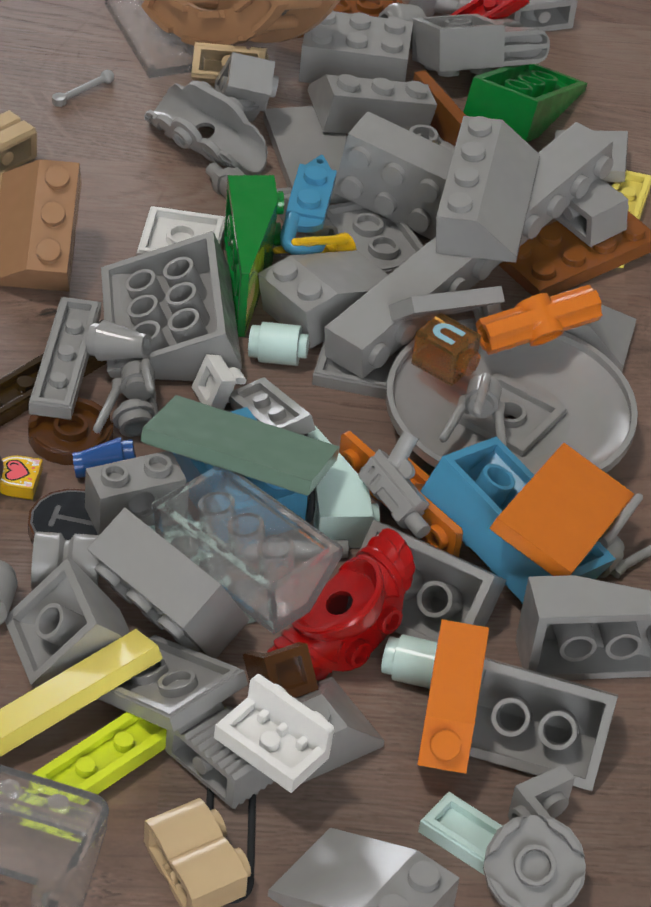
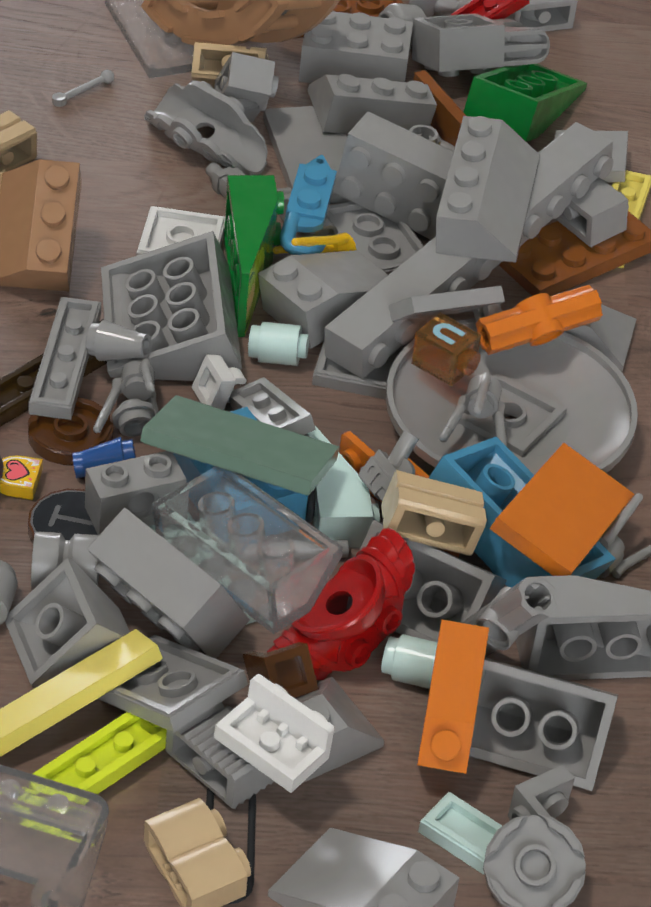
(434, 512): none -> tan brick
(514, 612): none -> light grey piece

